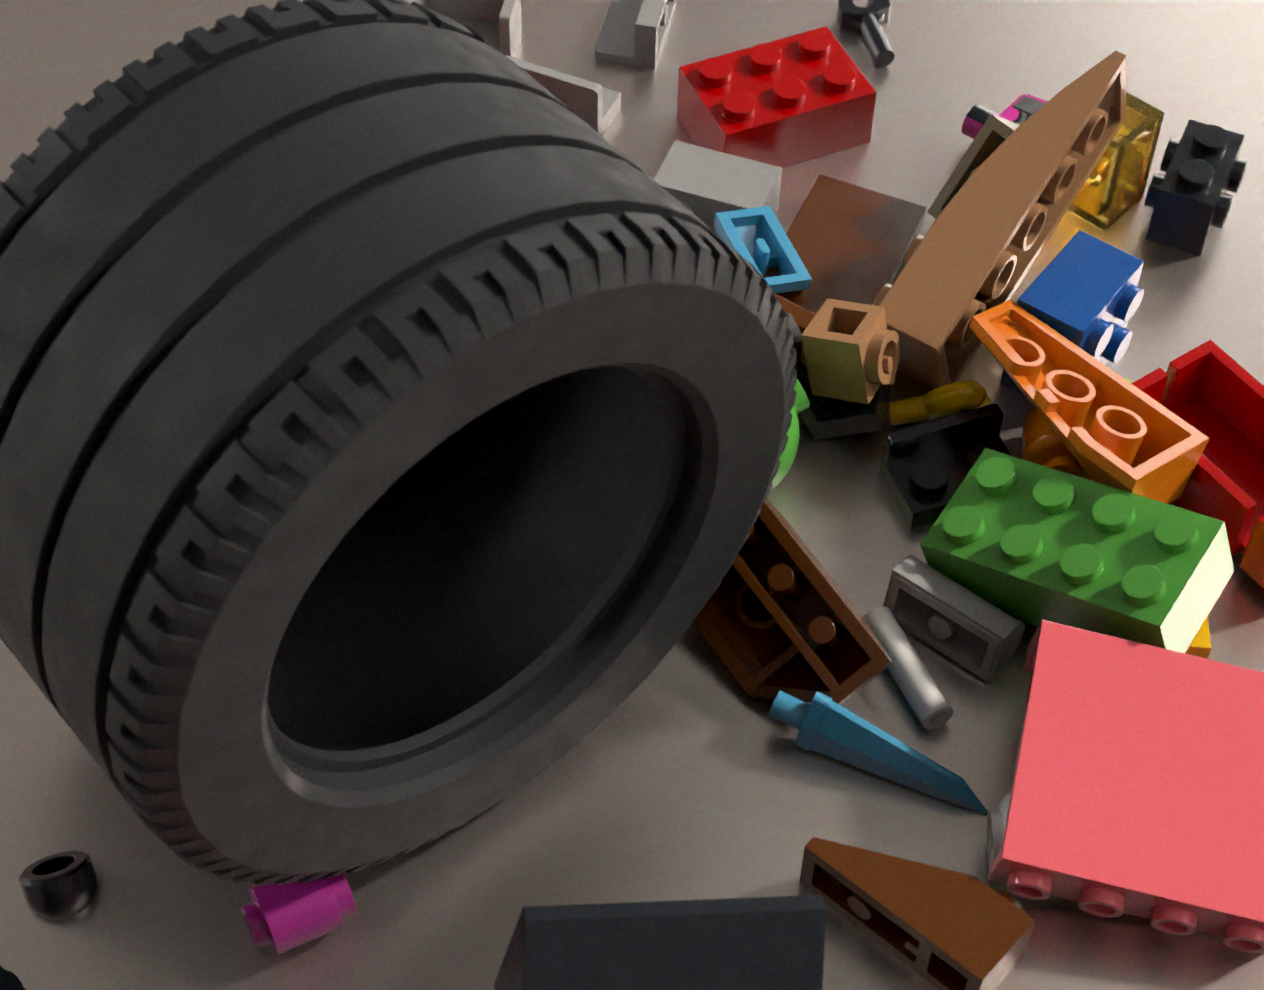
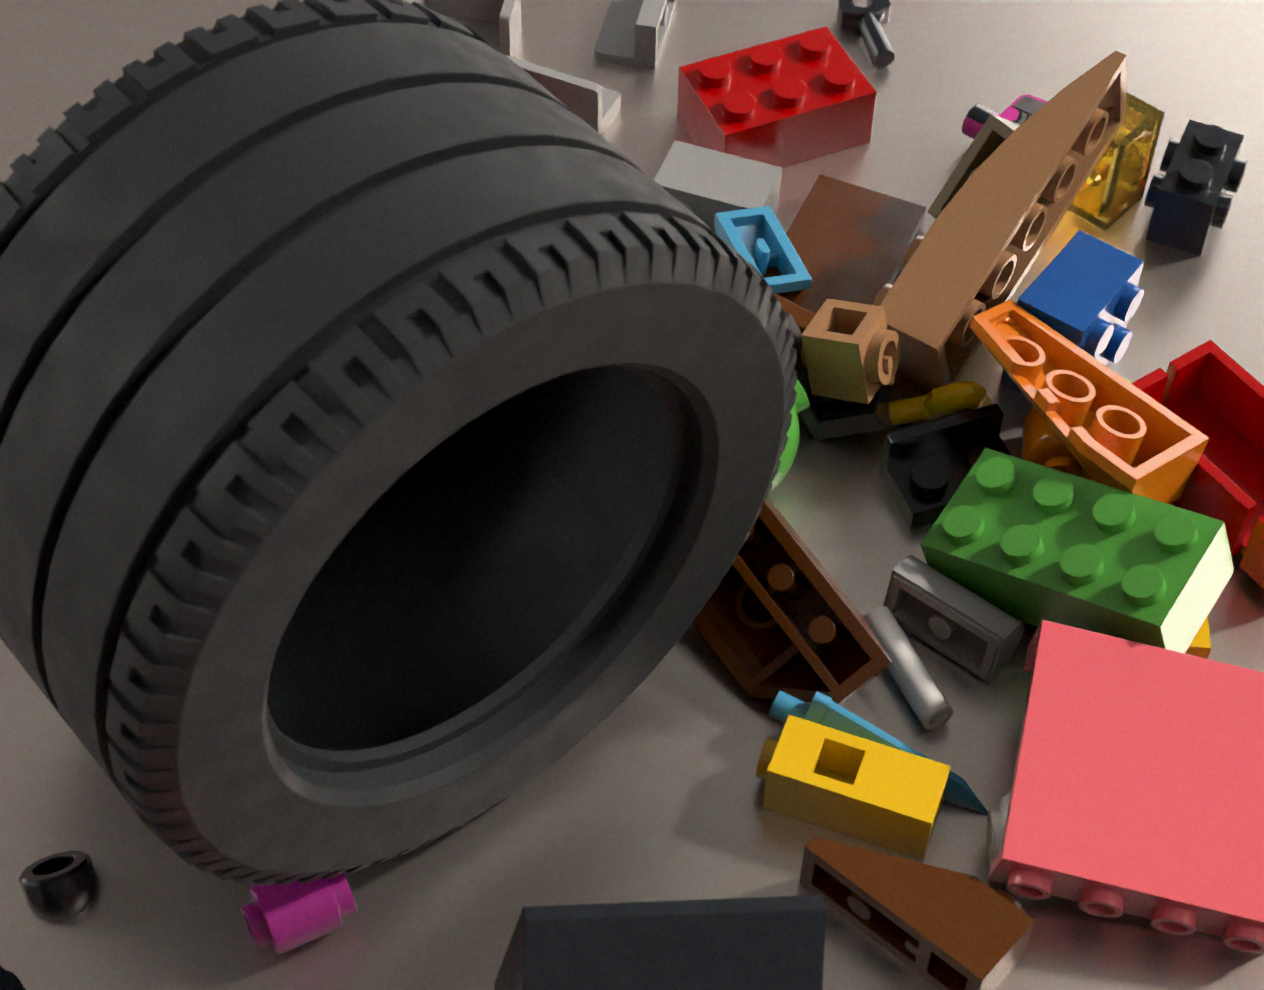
(853, 786): none -> yellow brick

